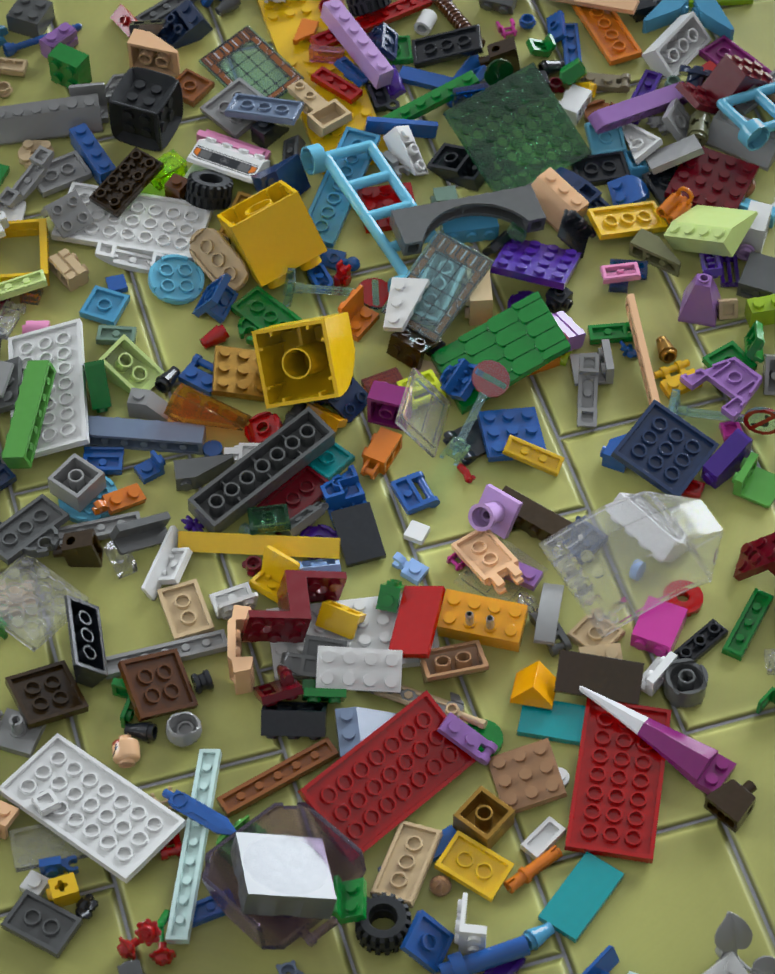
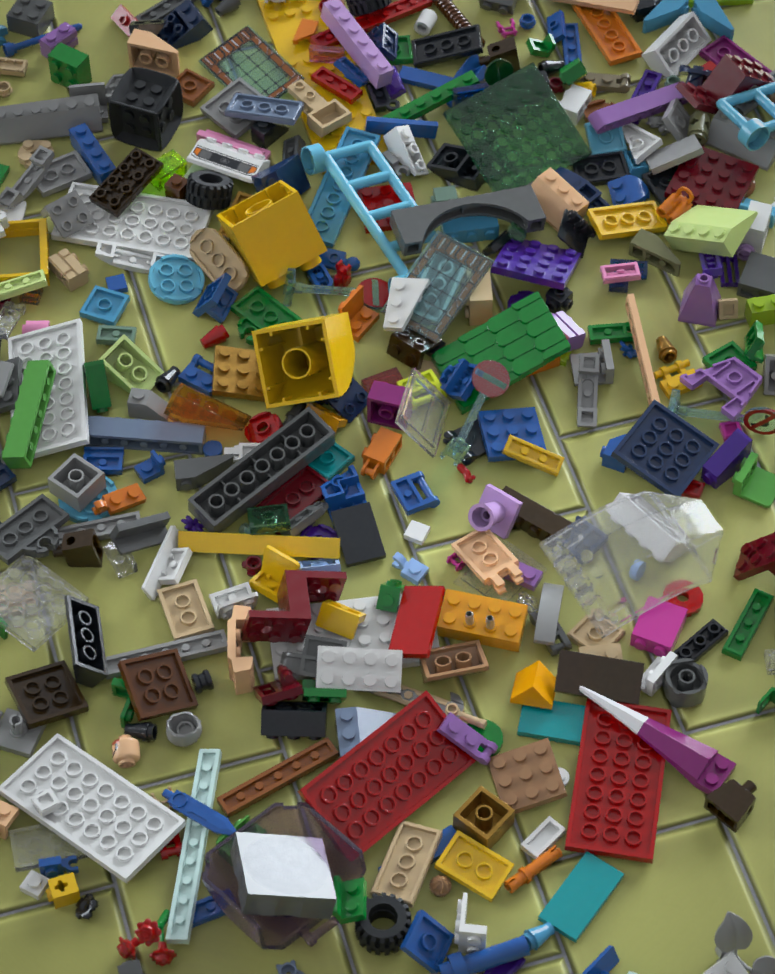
(42, 923): dark grey plate -> none

